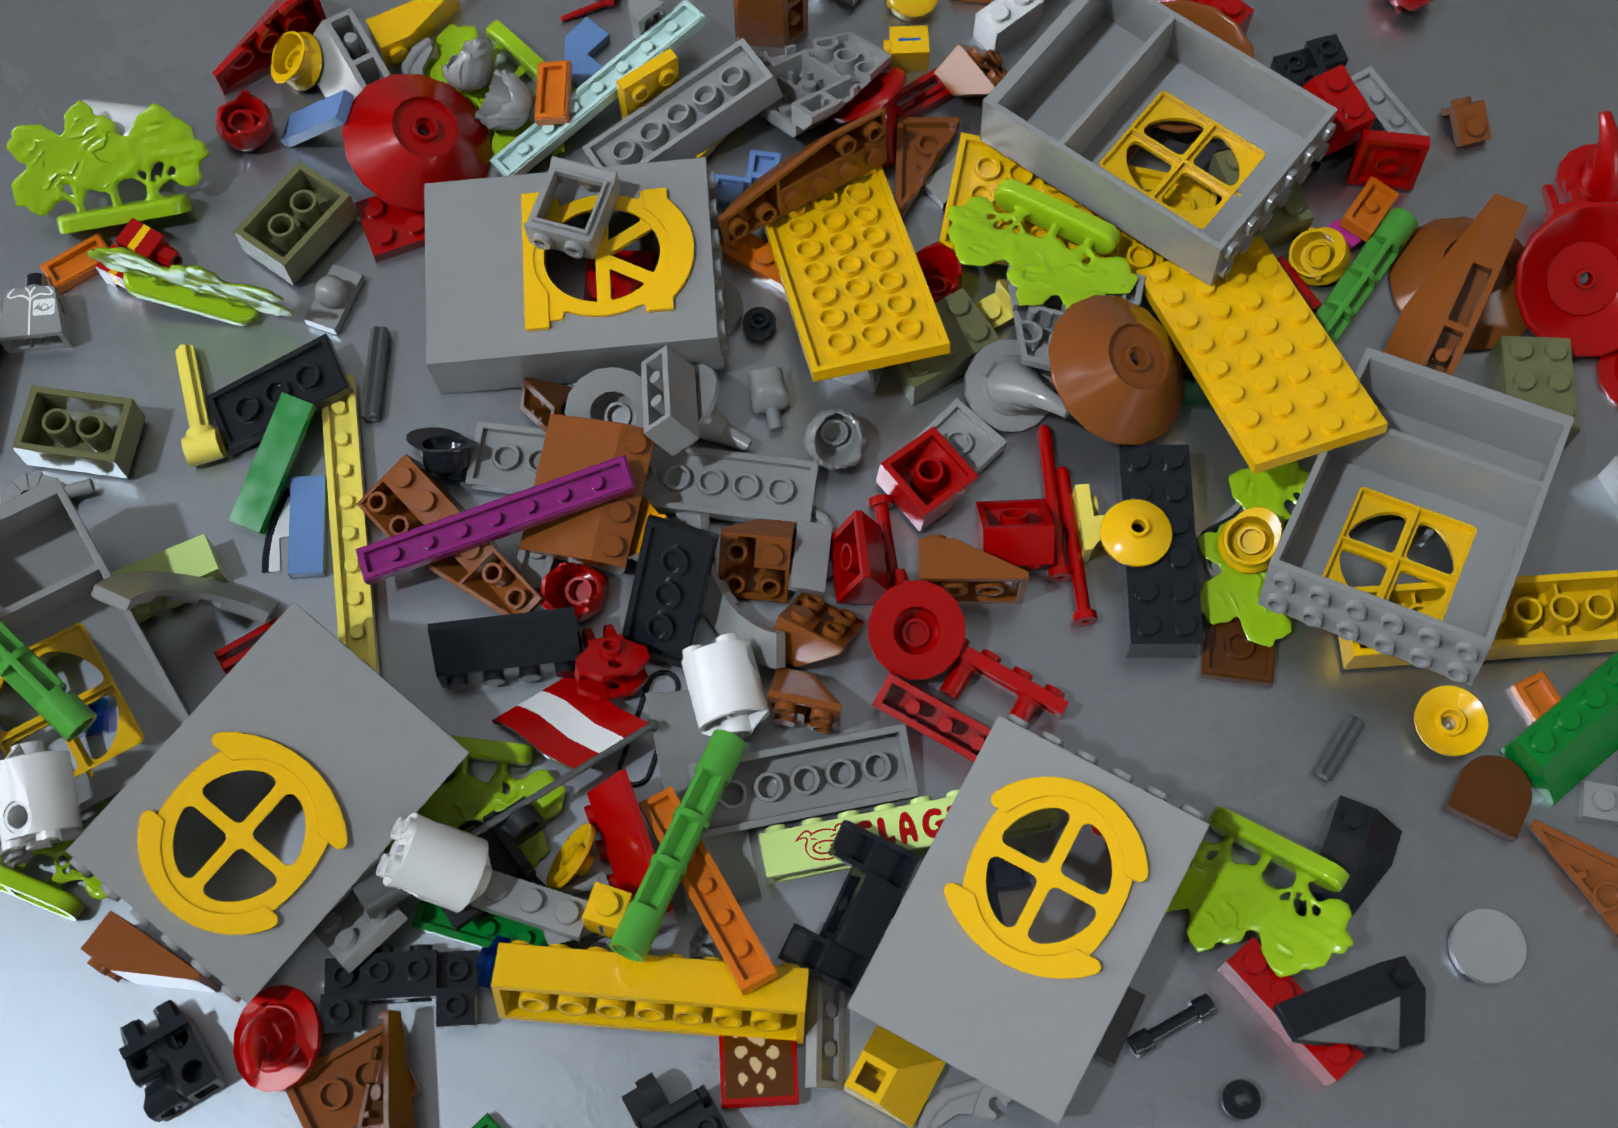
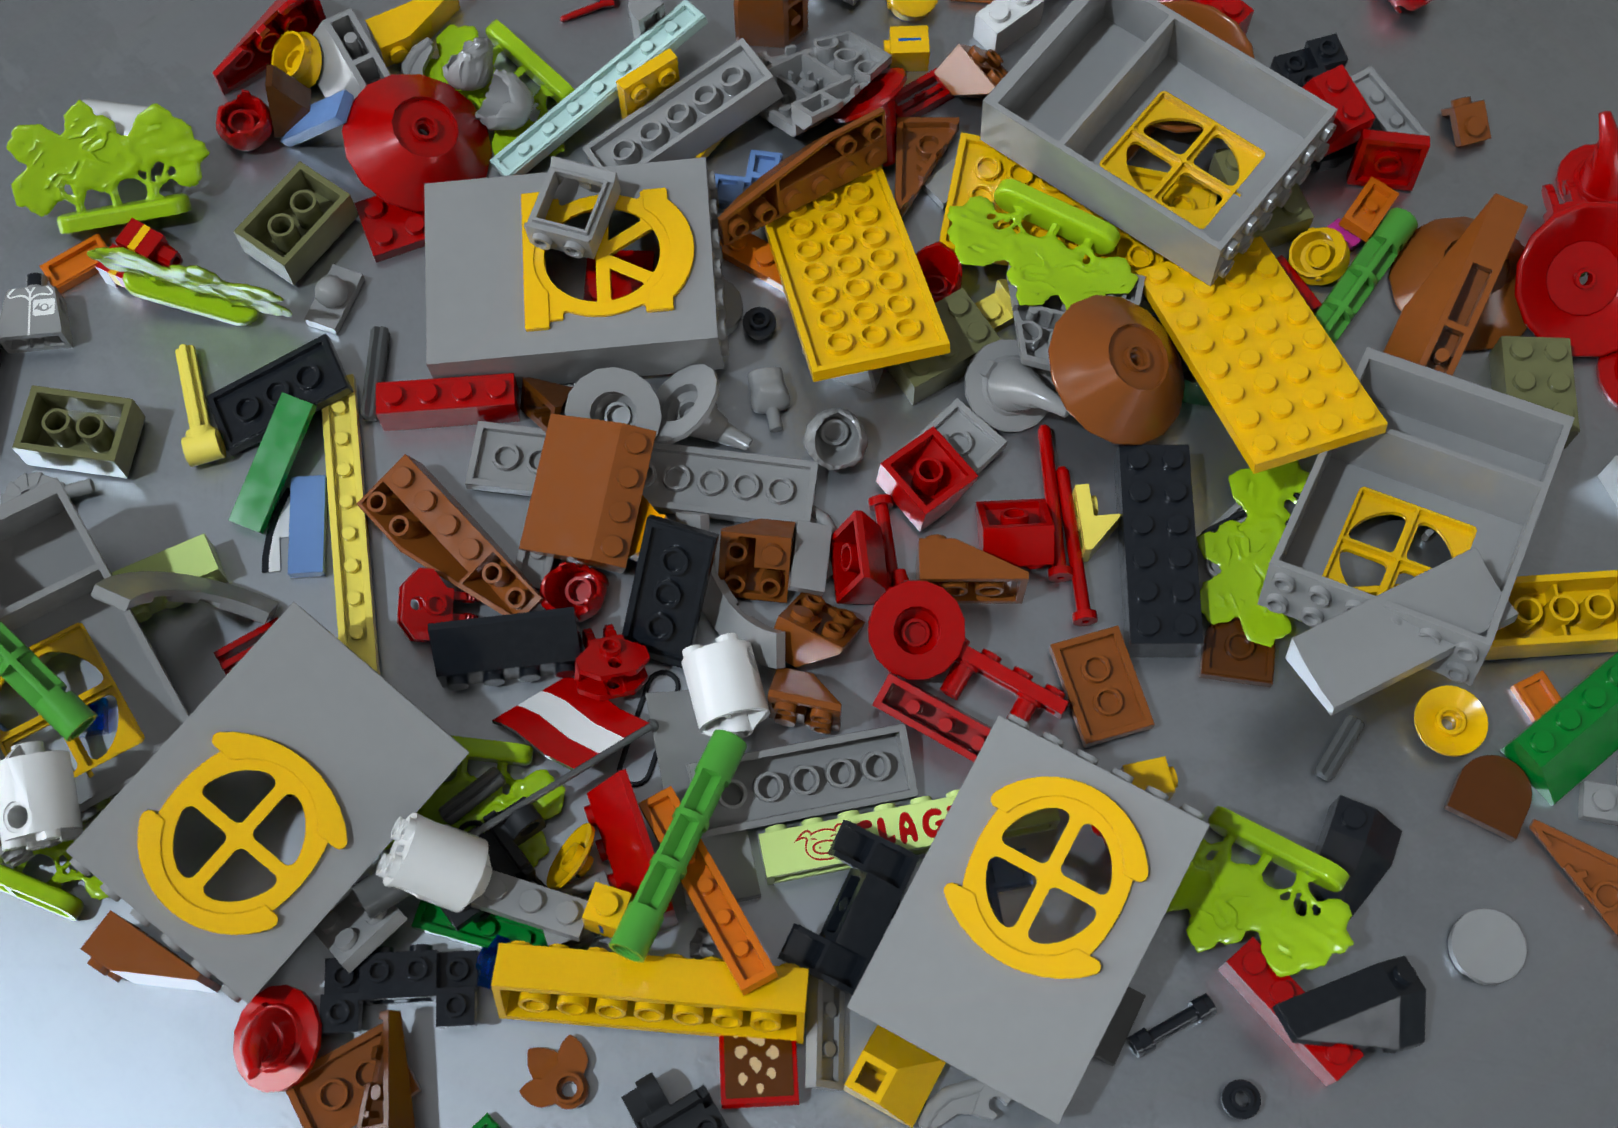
(169, 1047): black hips -> none
(286, 99): none -> reddish brown slope
(434, 604): none -> red hinge
(442, 450): black piece -> none
(447, 402): none -> red brick
(472, 796): none -> dark grey axle
(496, 519): magenta tile -> none
(553, 93): orange tile -> none
(555, 1070): none -> dark orange plate
(581, 46): medium blue tile -> none
(669, 400): light grey brick -> none
(1101, 686): none -> dark orange plate
(1133, 547): yellow dish -> none
(1153, 773): none -> yellow brick
(1250, 540): yellow piece -> none
(1369, 652): none -> light grey arch

